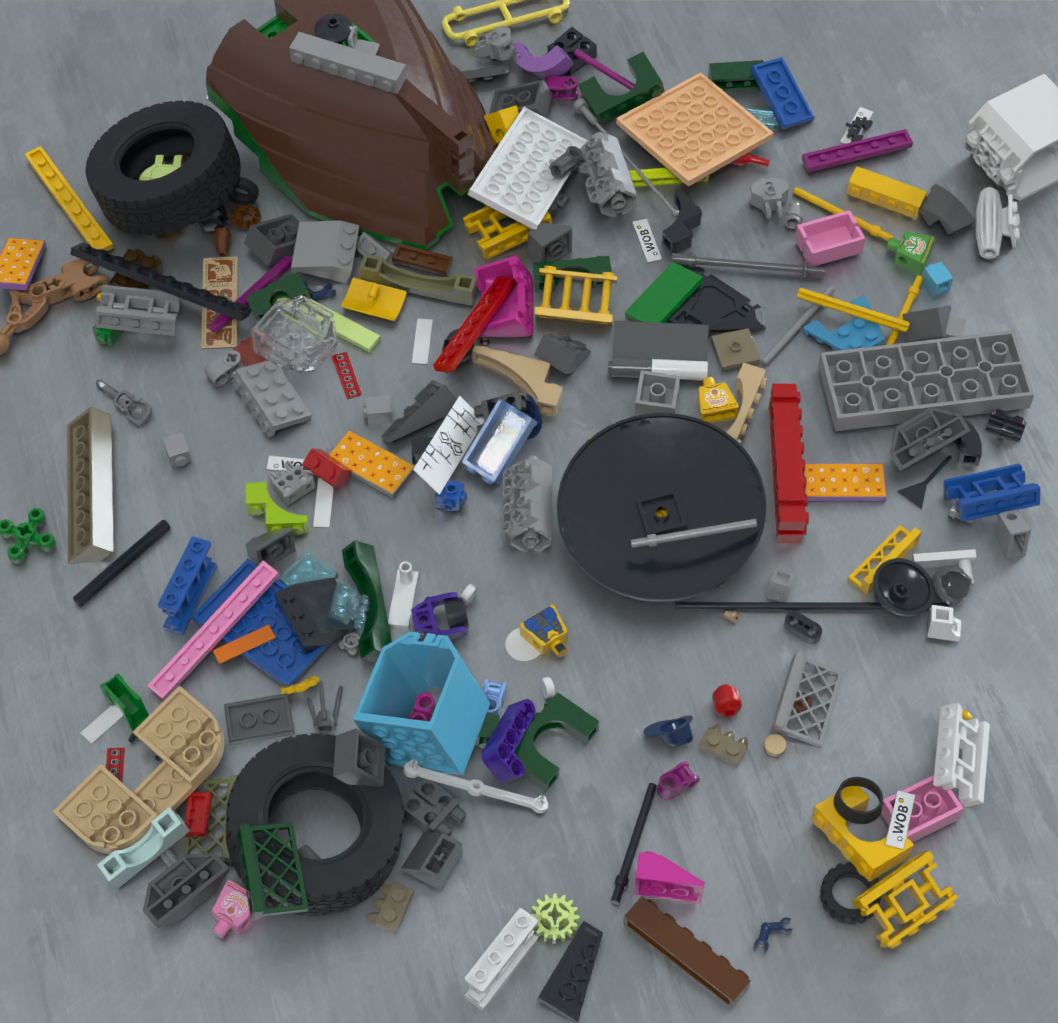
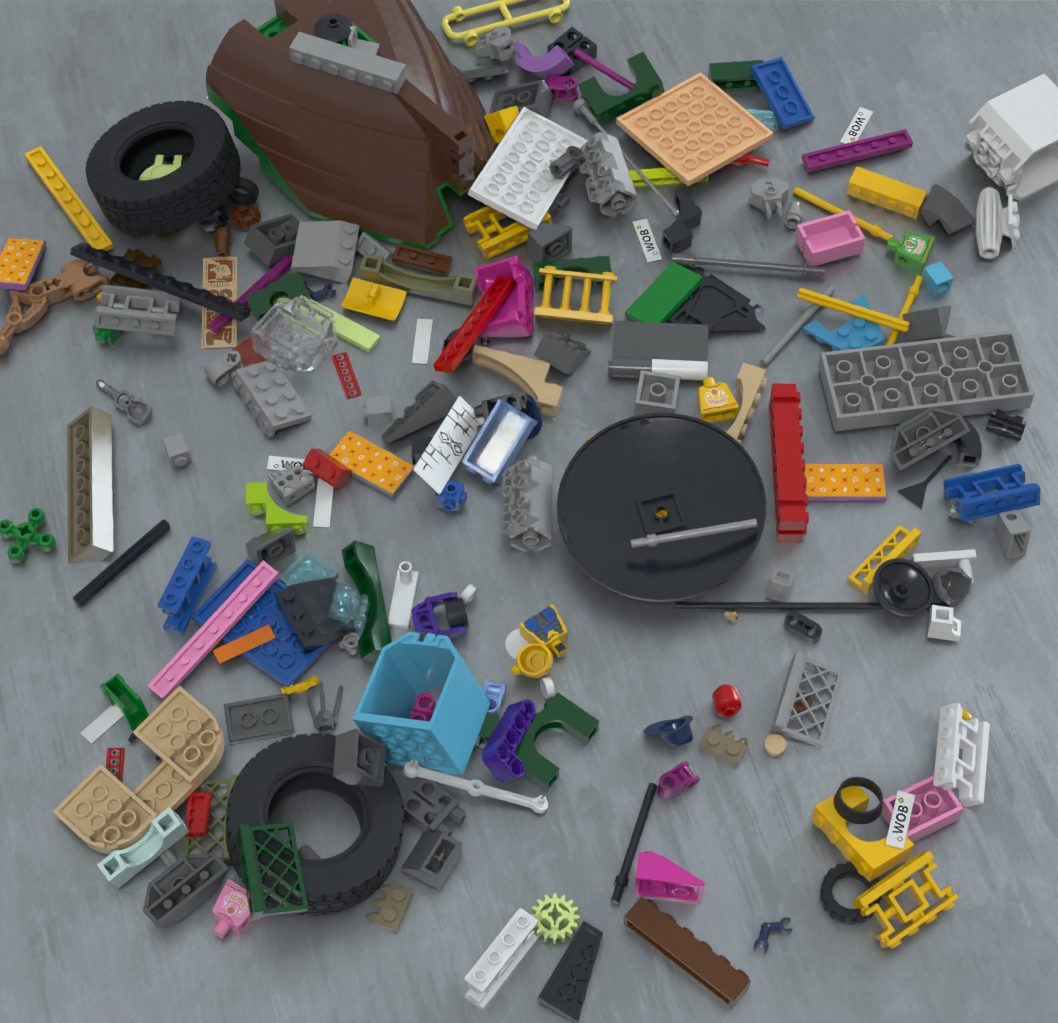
(533, 661): none -> yellow piece
(734, 349): dark tan plate -> none
(858, 124): black animal -> none

